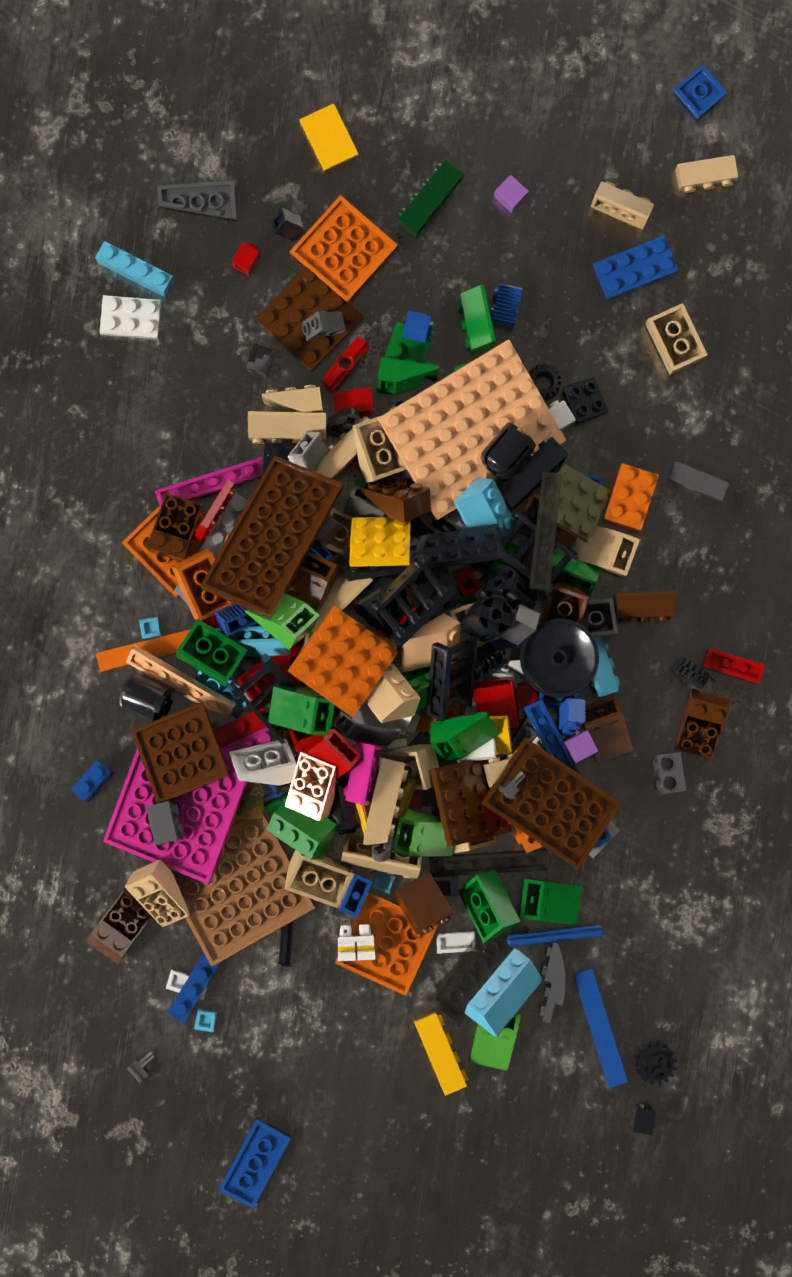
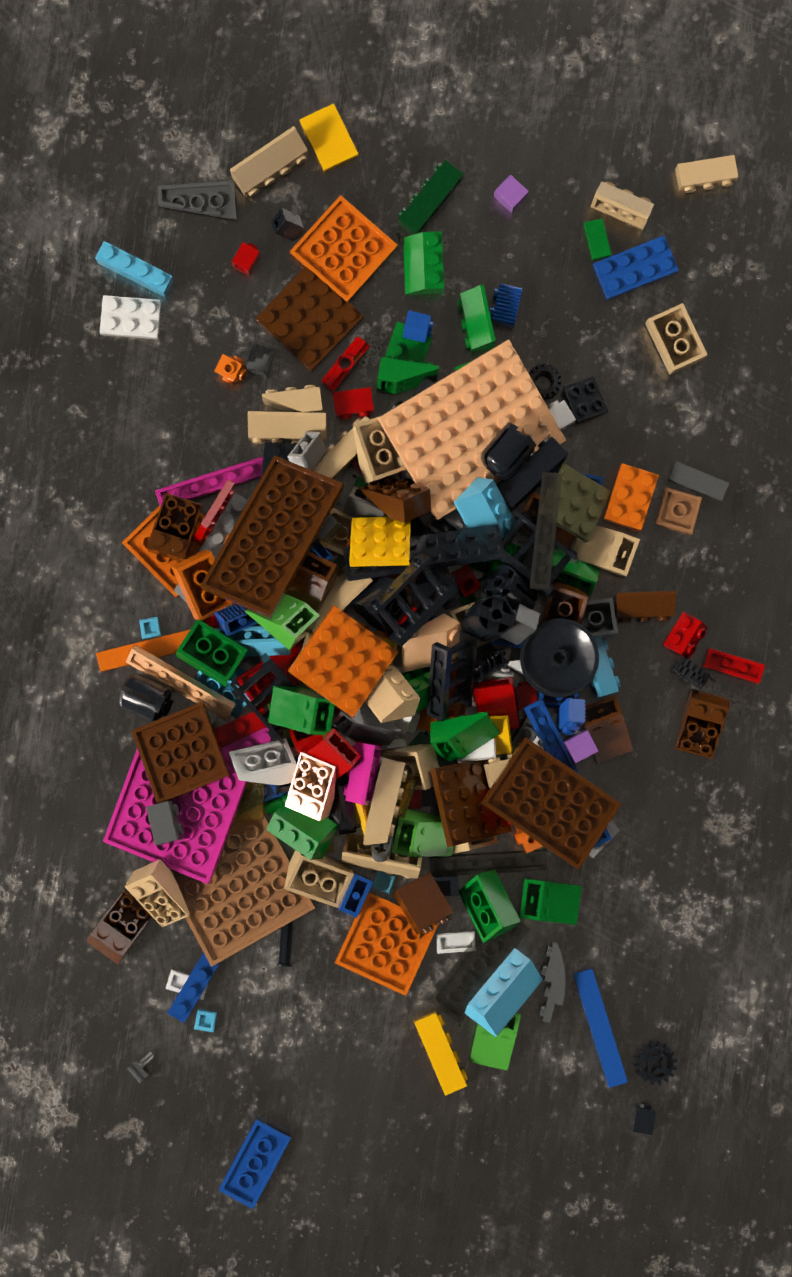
(91, 781): blue brick -> none
(231, 369): none -> orange brick
(269, 162): none -> tan slope
(323, 324): dark grey pin -> none
(343, 420): black beam -> none
(364, 941): white hips -> none
(423, 263): none -> green slope
(509, 789): dark grey piece -> none
(554, 935): blue axle -> none
(597, 239): none -> green tile
(675, 772): dark grey brick -> none
(678, 510): none -> medium nougat tile
(685, 635): none -> red bracket
(700, 91): blue plate -> none

